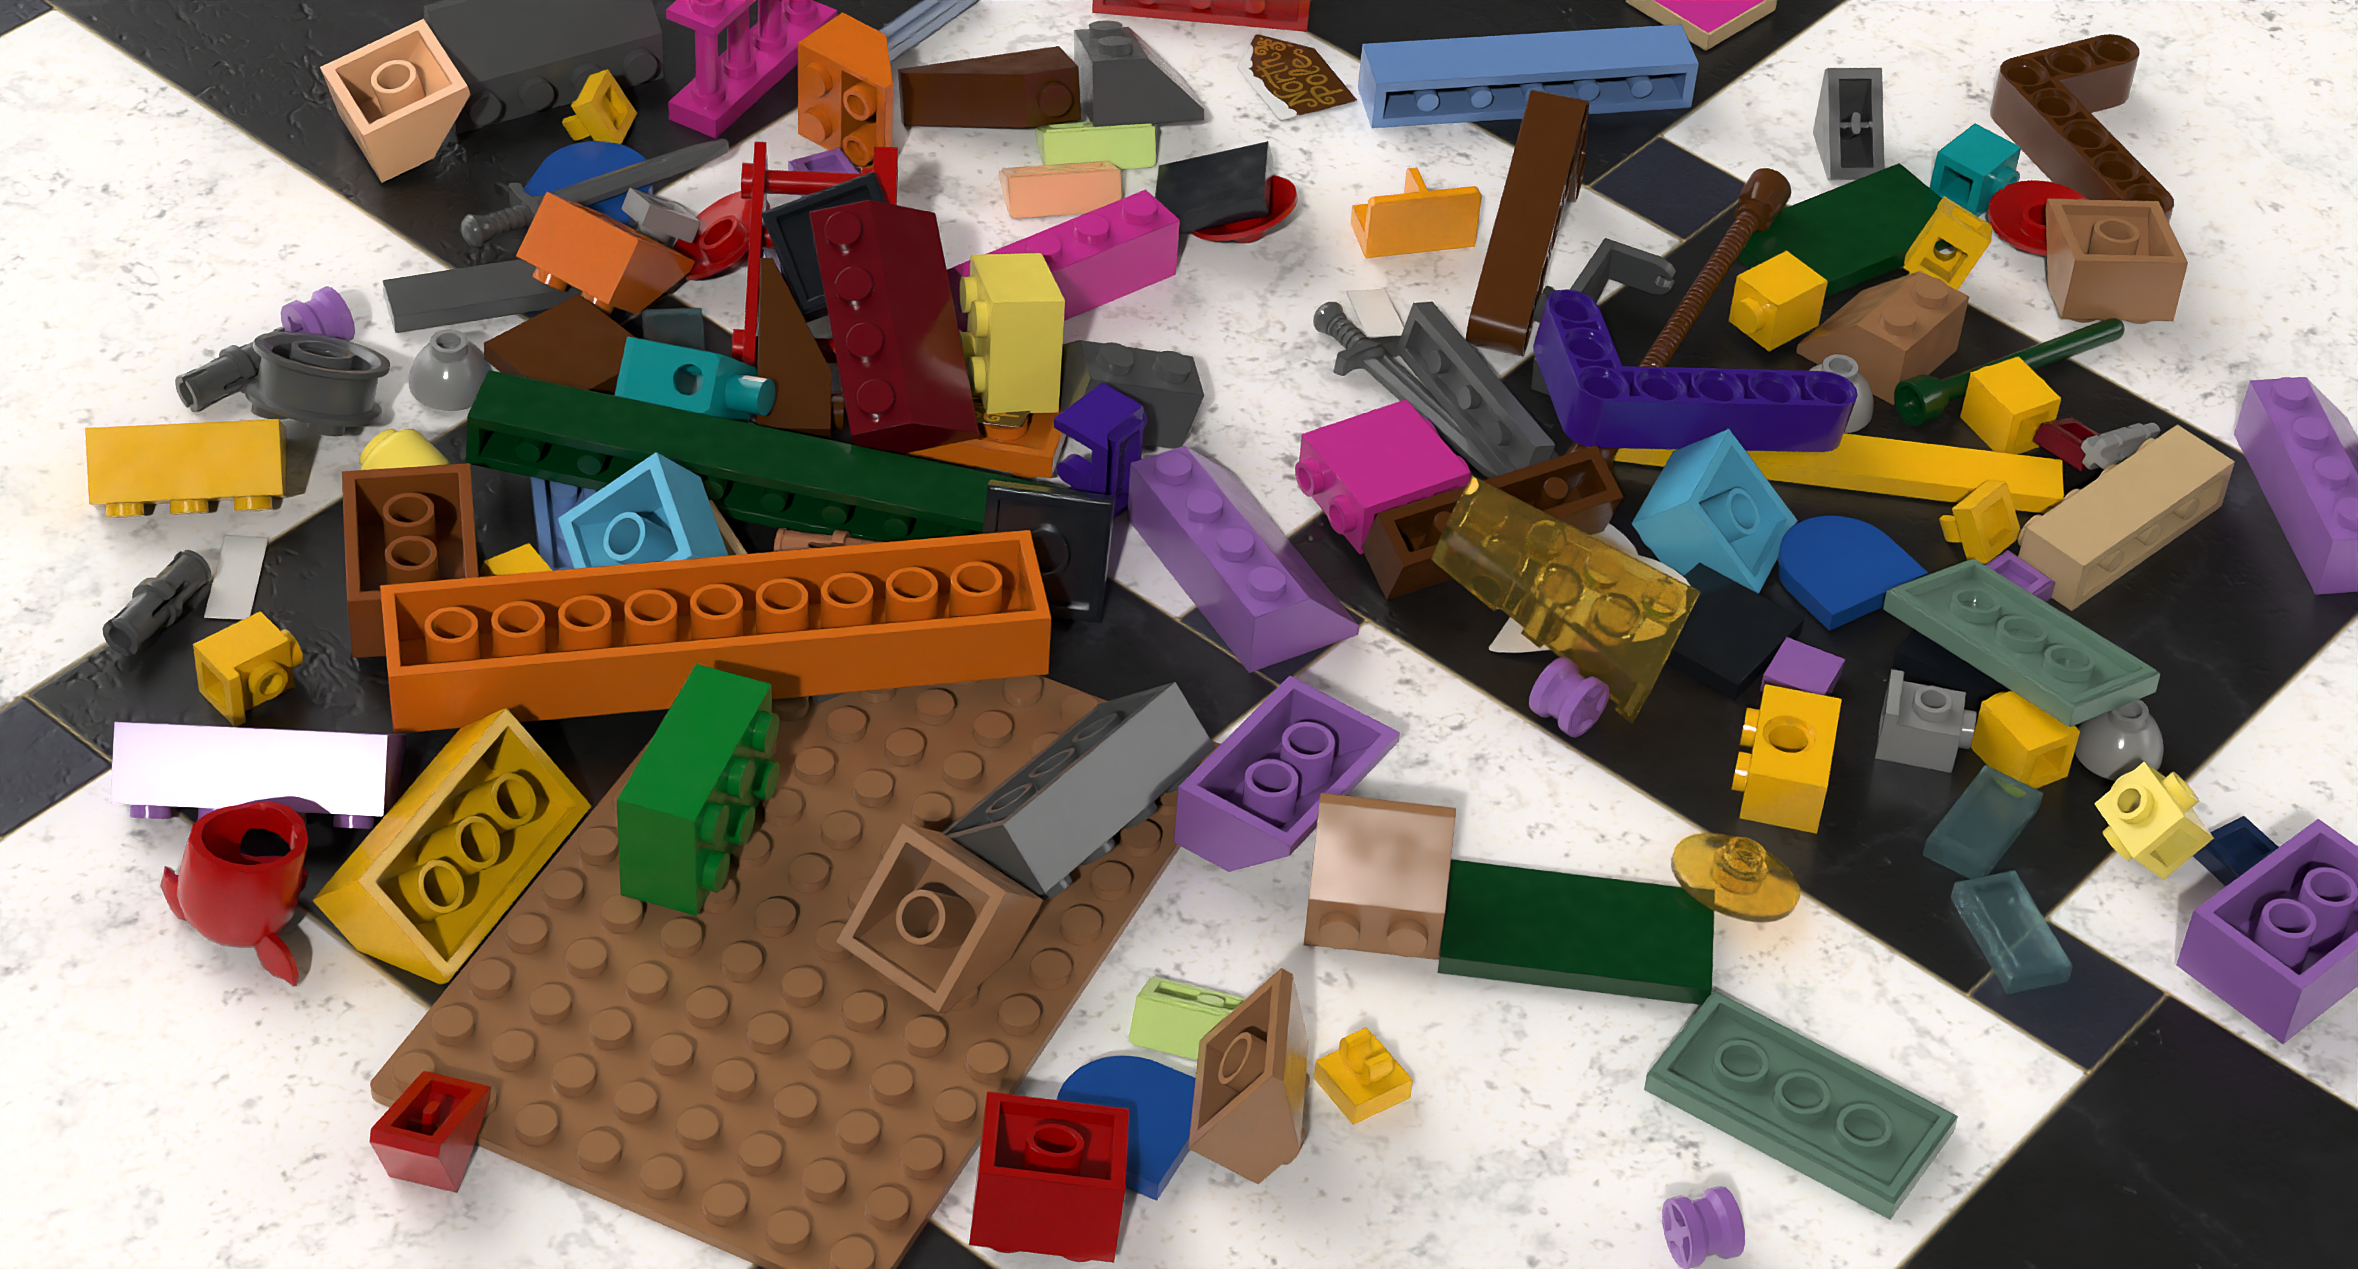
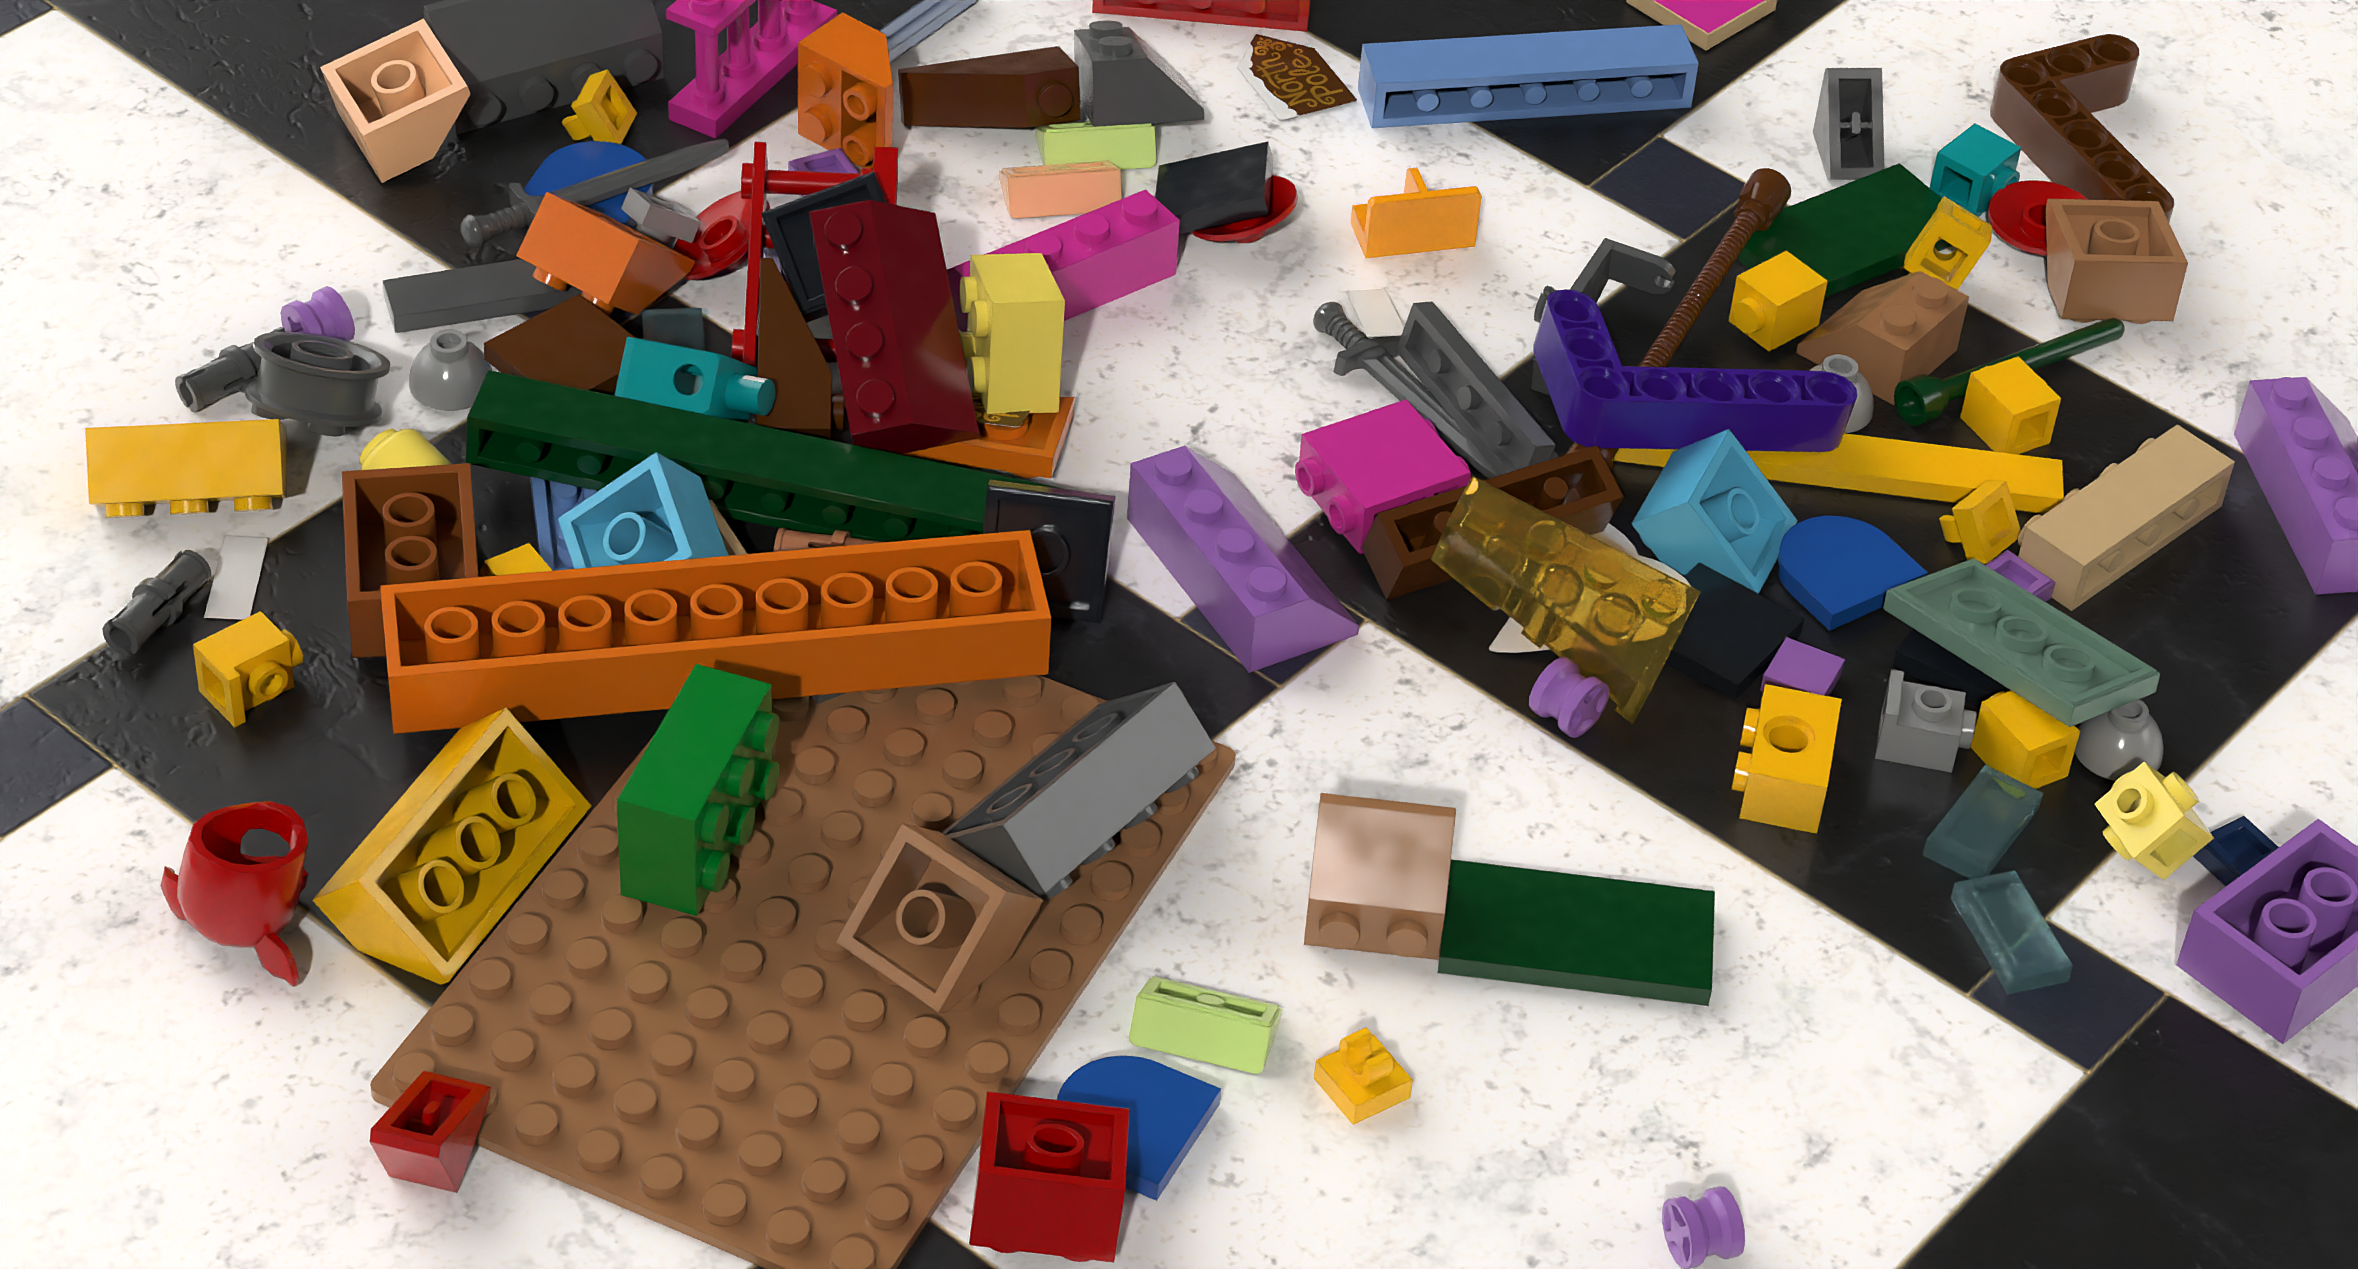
(231, 766): slope -> none
(1114, 432): dark purple window -> none
(1157, 380): dark grey slope -> none
(1253, 1083): medium nougat slope -> none
(1266, 779): medium lavender slope -> none
(1540, 179): reddish brown beam -> none
(1735, 877): clear yellow dish -> none
(1801, 1104): sand green tile -> none
(2065, 439): dark red tile -> none
(2116, 445): light grey axle -> none

